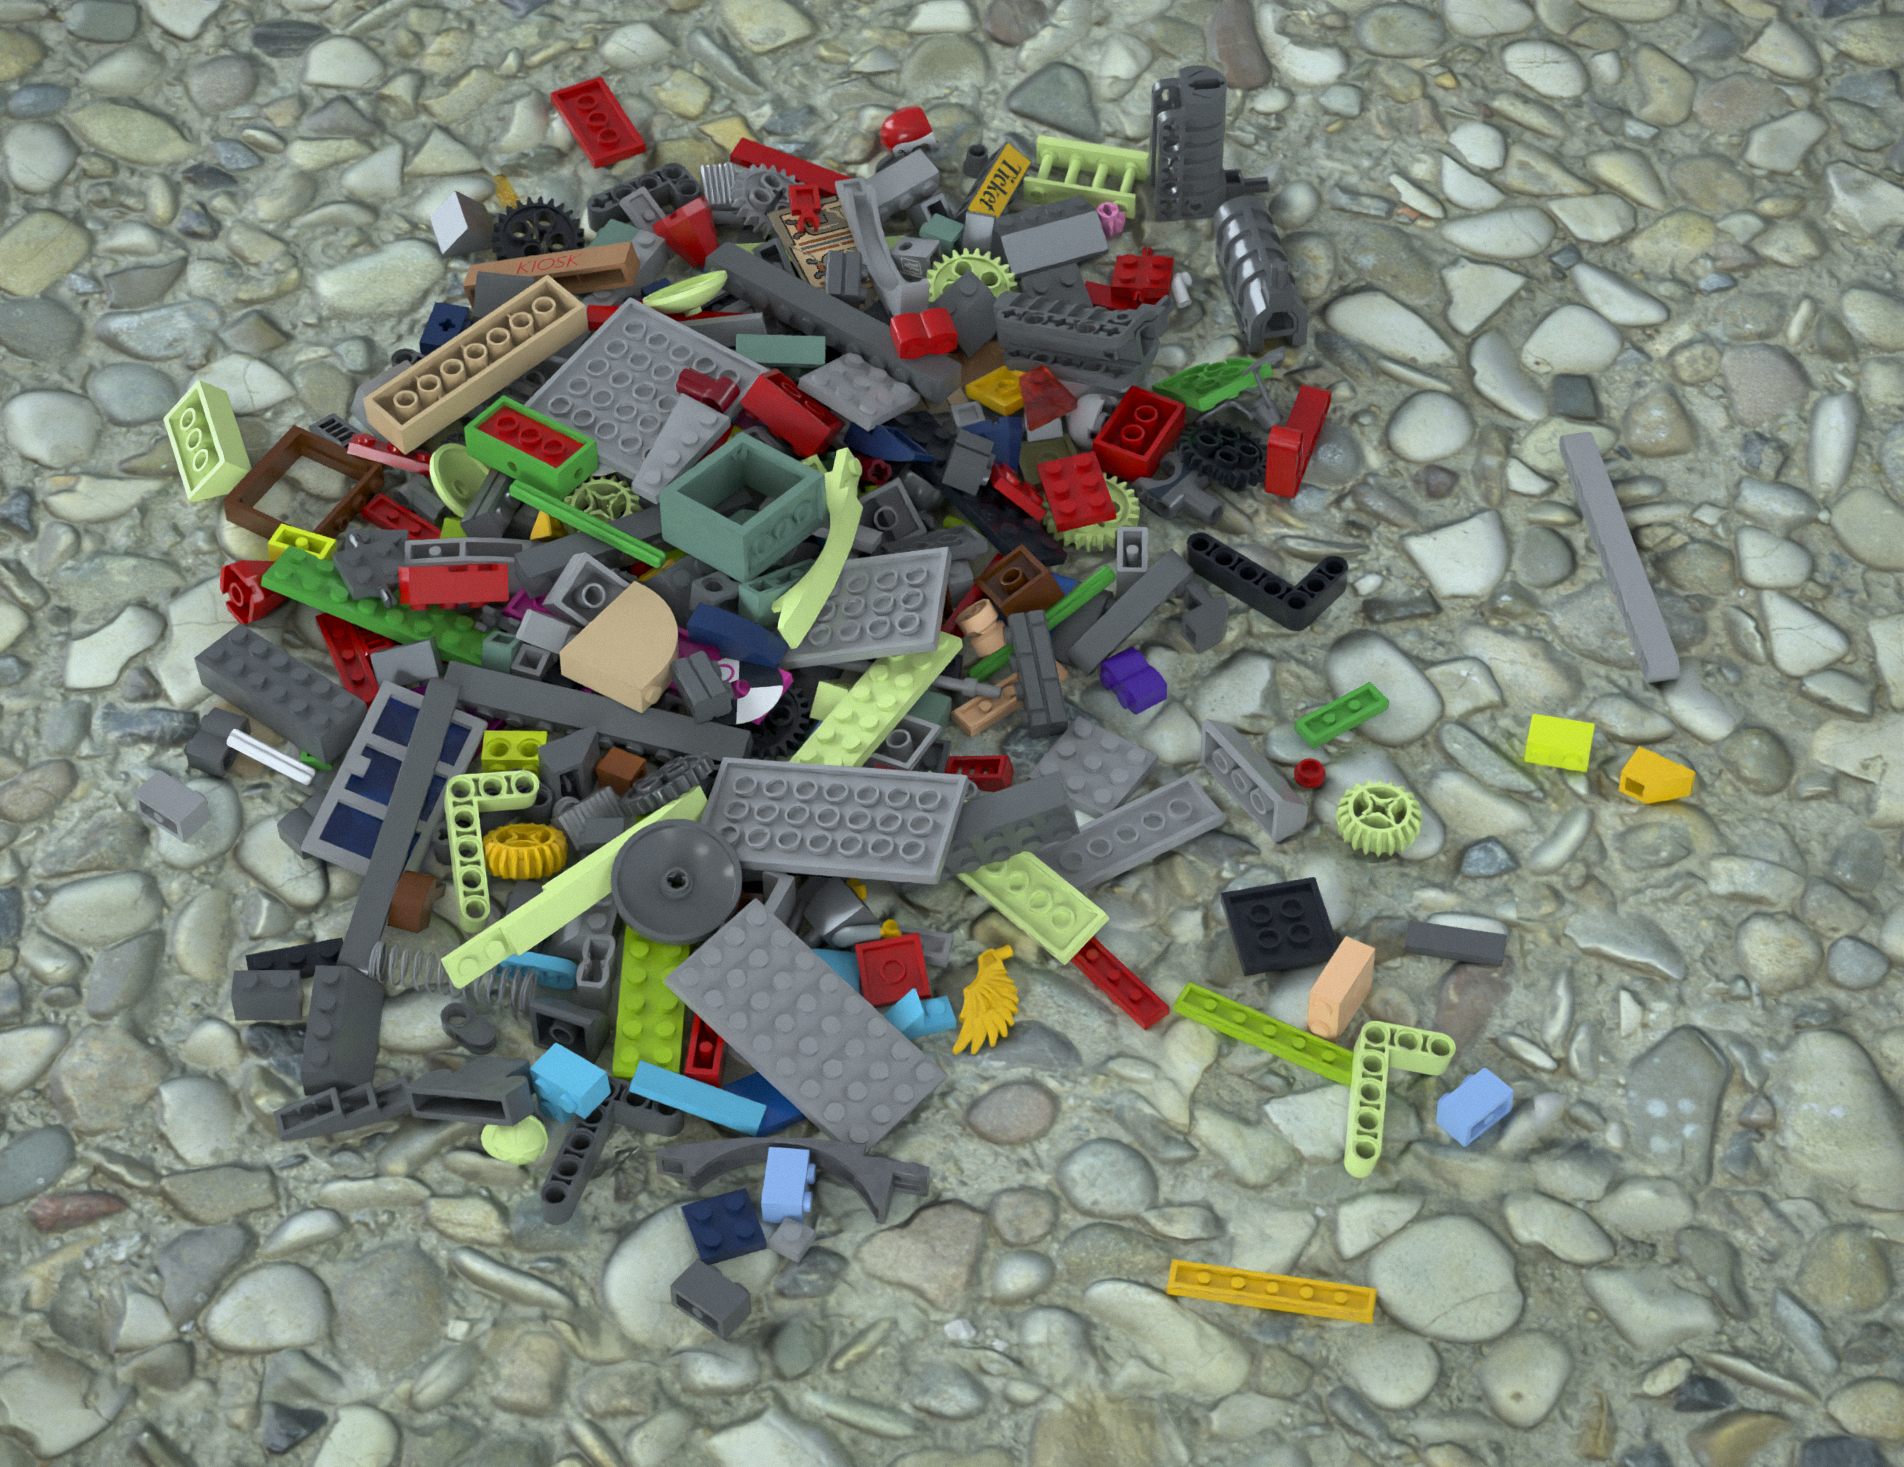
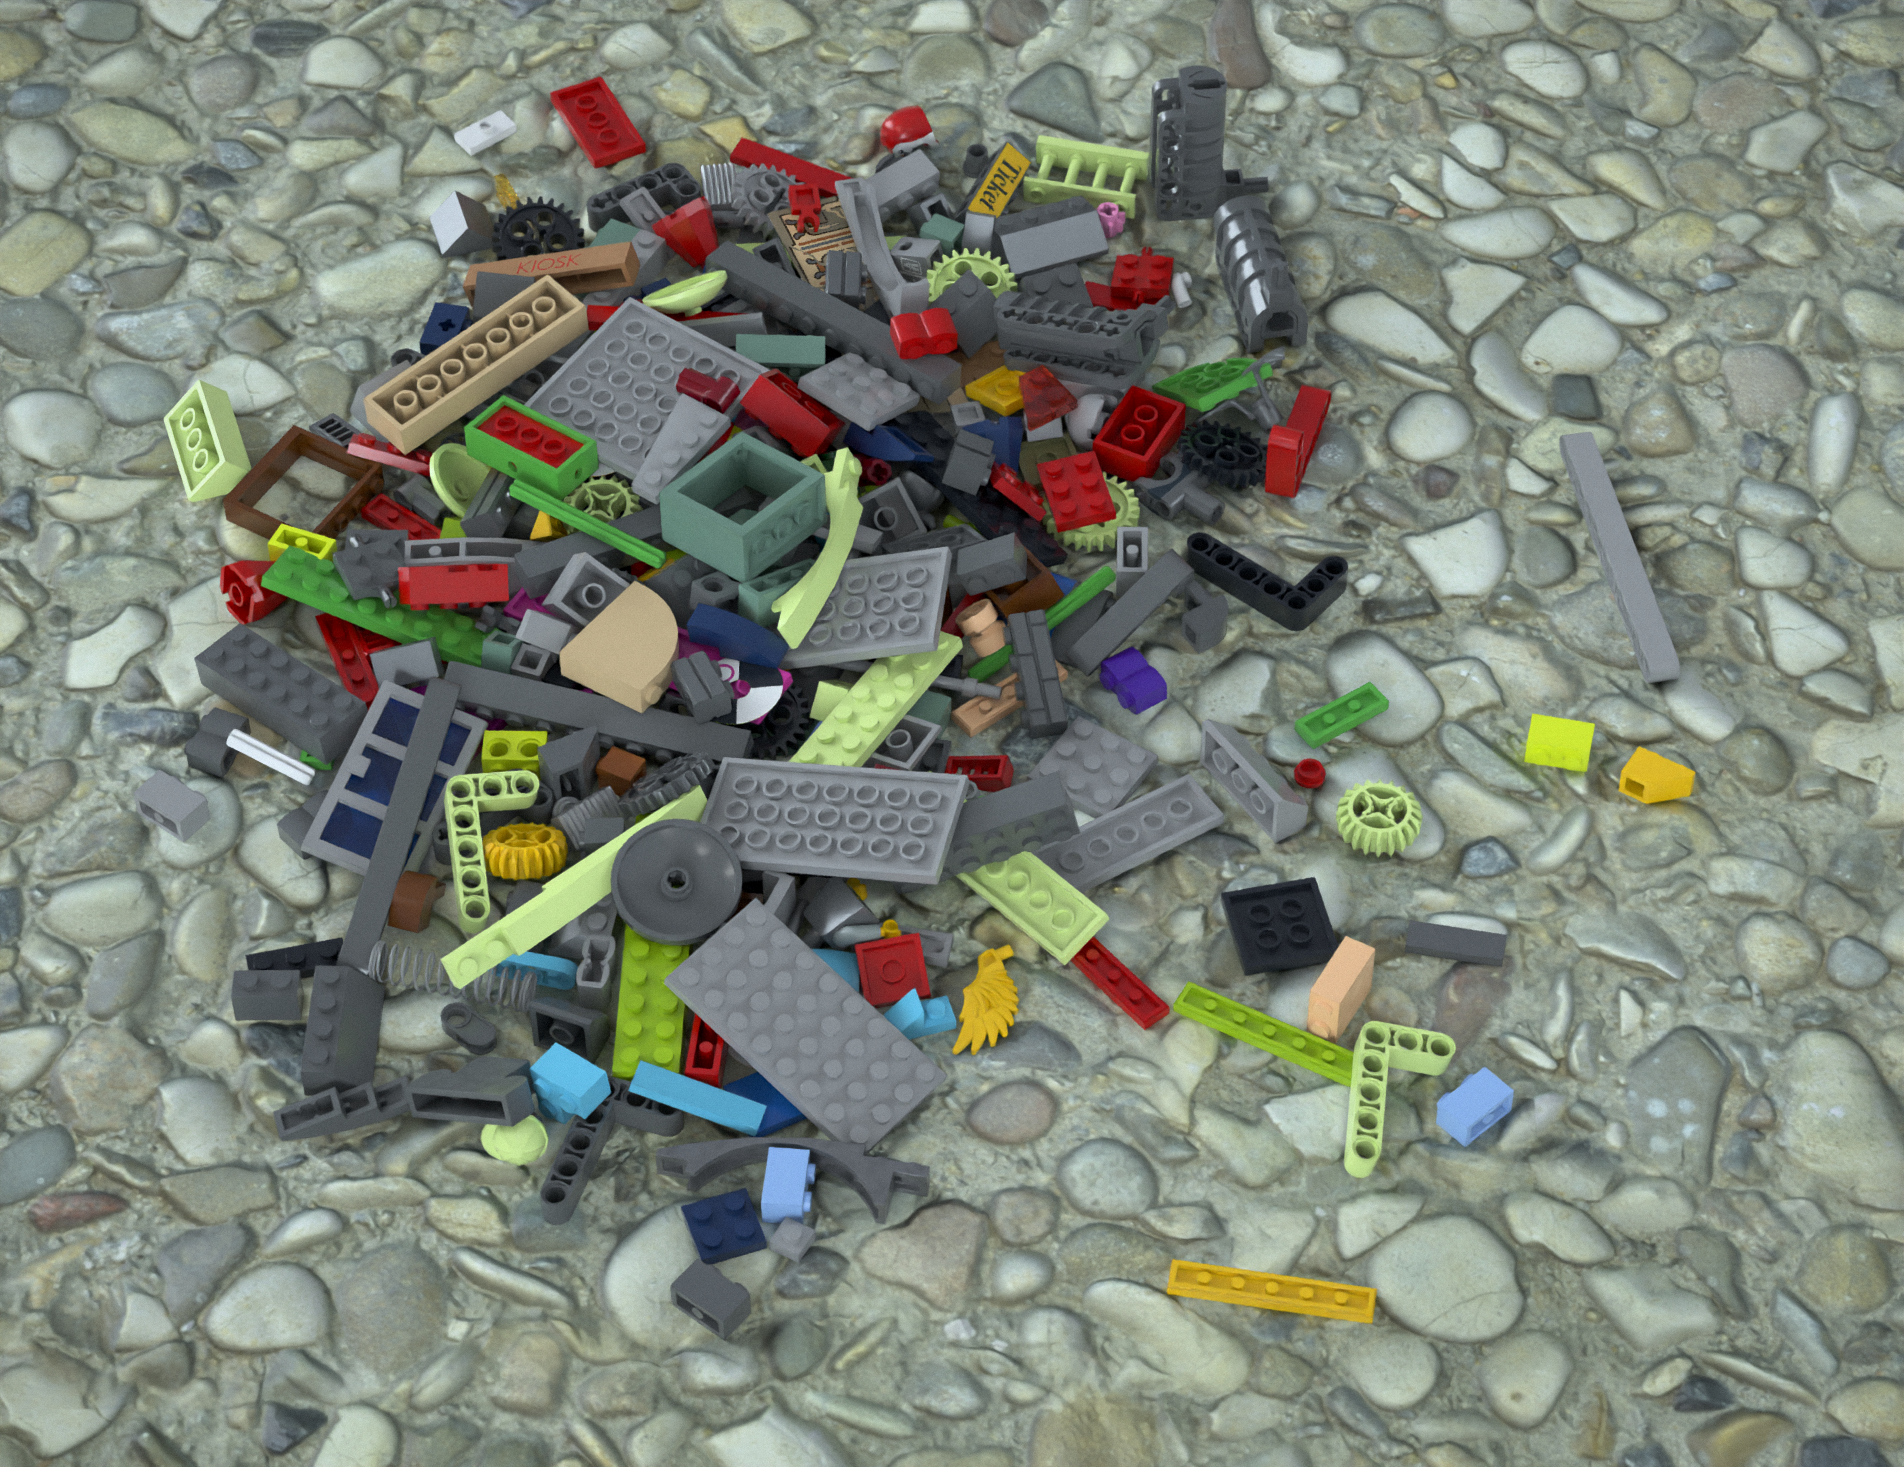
(485, 132): none -> white plate
(992, 564): none -> dark grey brick

